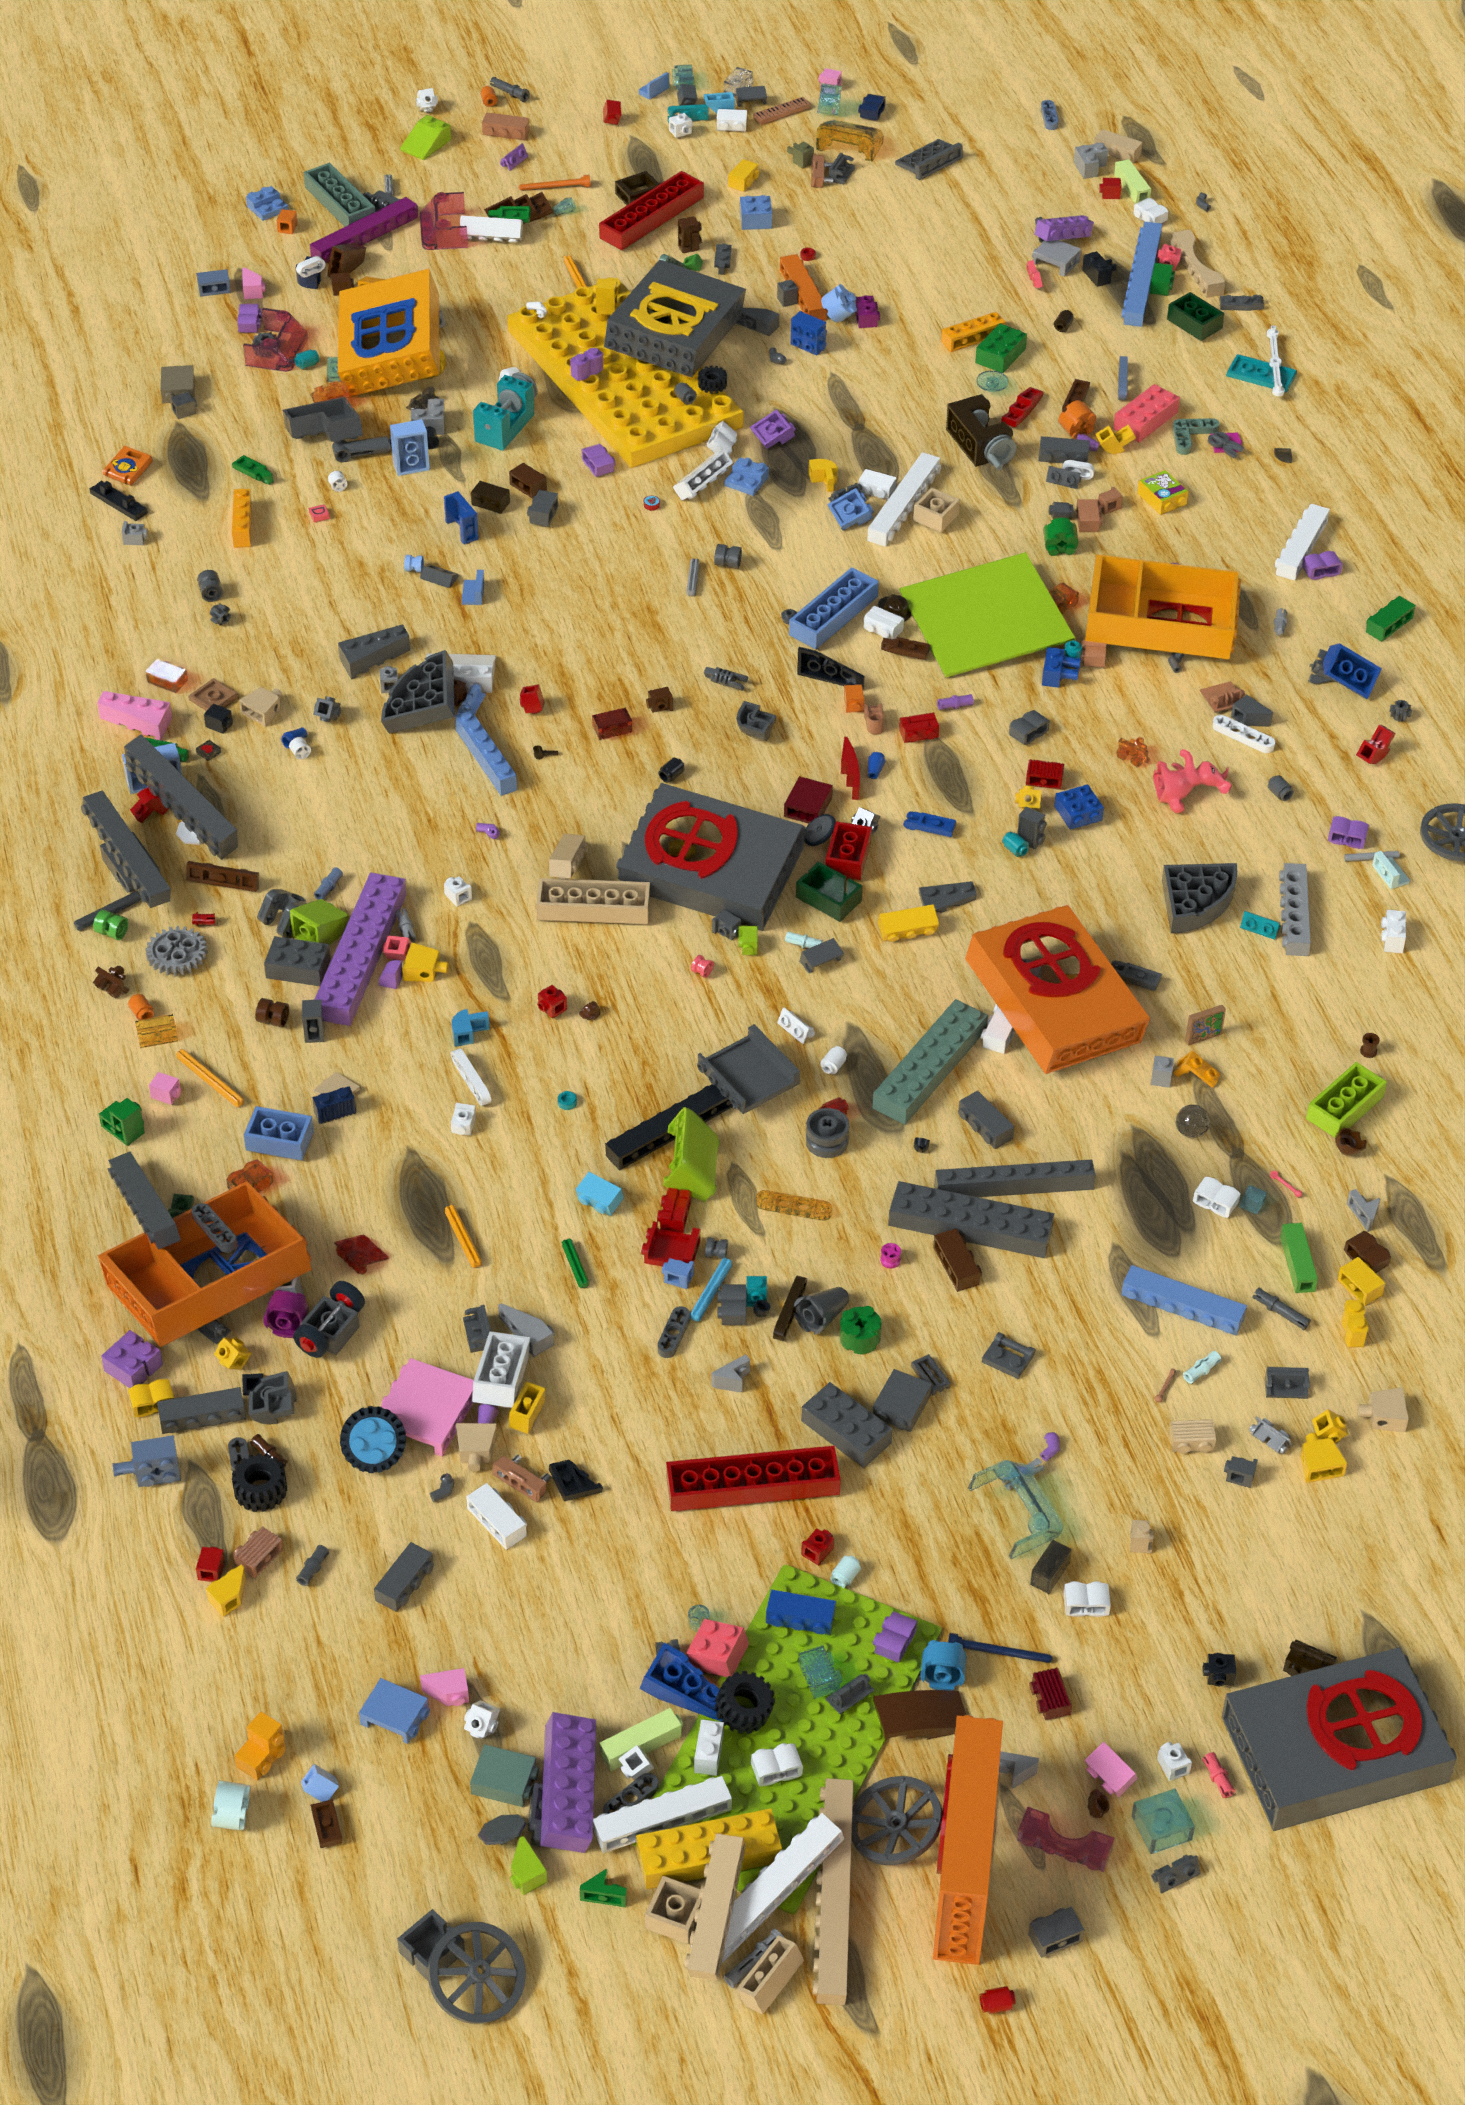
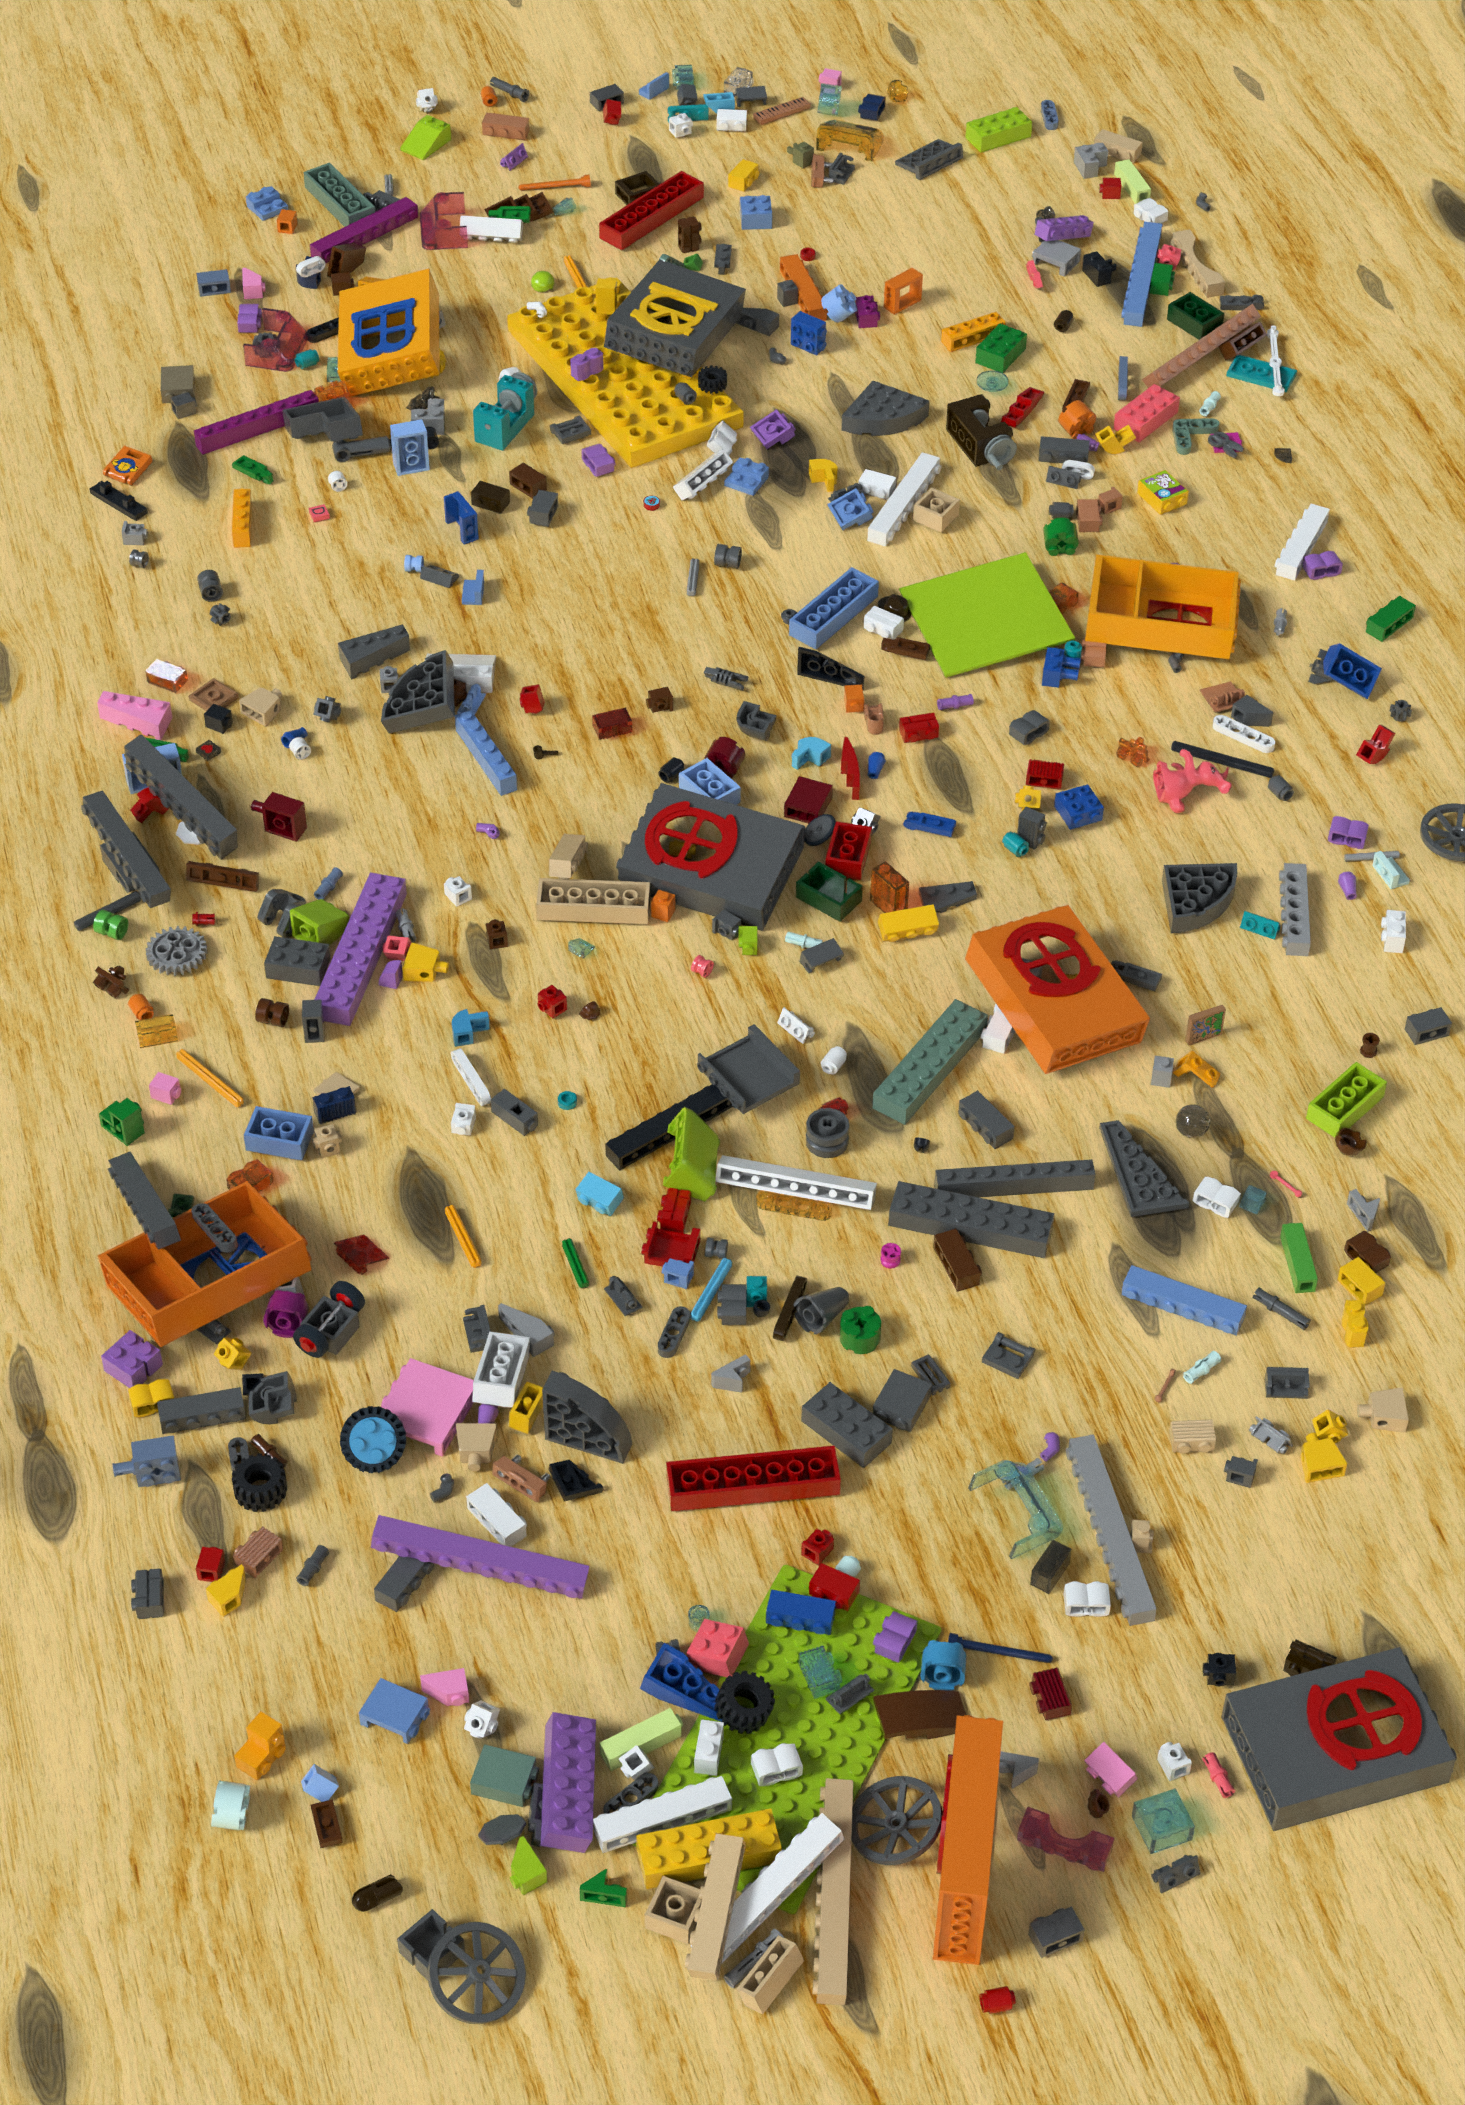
(139, 558): none -> flat silver wheel
(148, 1593): none -> dark grey brick
(248, 424): none -> magenta brick
(282, 816): none -> dark red brick
(320, 333): none -> black beam
(327, 1141): none -> tan brick
(376, 1893): none -> dark brown arm
(479, 1557): none -> medium lavender brick
(494, 930): none -> reddish brown brick
(514, 1112): none -> dark grey brick
(542, 281): none -> lime hair
(570, 430): none -> dark grey plate
(580, 947): none -> clear light blue slope
(583, 1419): none -> dark grey brick
(611, 92): none -> dark grey brick
(622, 1296): none -> dark grey hinge
(663, 905): none -> orange brick
(710, 781): none -> light blue brick
(726, 755): none -> dark red brick
(796, 1182): none -> white brick
(811, 749): none -> medium azure brick
(834, 1585): none -> red brick
(884, 411): none -> dark grey brick
(888, 888): none -> clear orange brick
(894, 302): none -> orange window
(897, 91): none -> clear yellow hair
(998, 129): none -> lime brick
(1046, 213): none -> clear smoke wheel
(1111, 1530): none -> light grey brick
(1139, 1177): none -> dark grey wing
(1202, 347): none -> nougat brick
(1210, 403): none -> light aqua pin
(1224, 759): none -> black axle
(1242, 340): none -> reddish brown brick
(1348, 884): none -> medium lavender cone
(1428, 1026): none -> dark grey brick

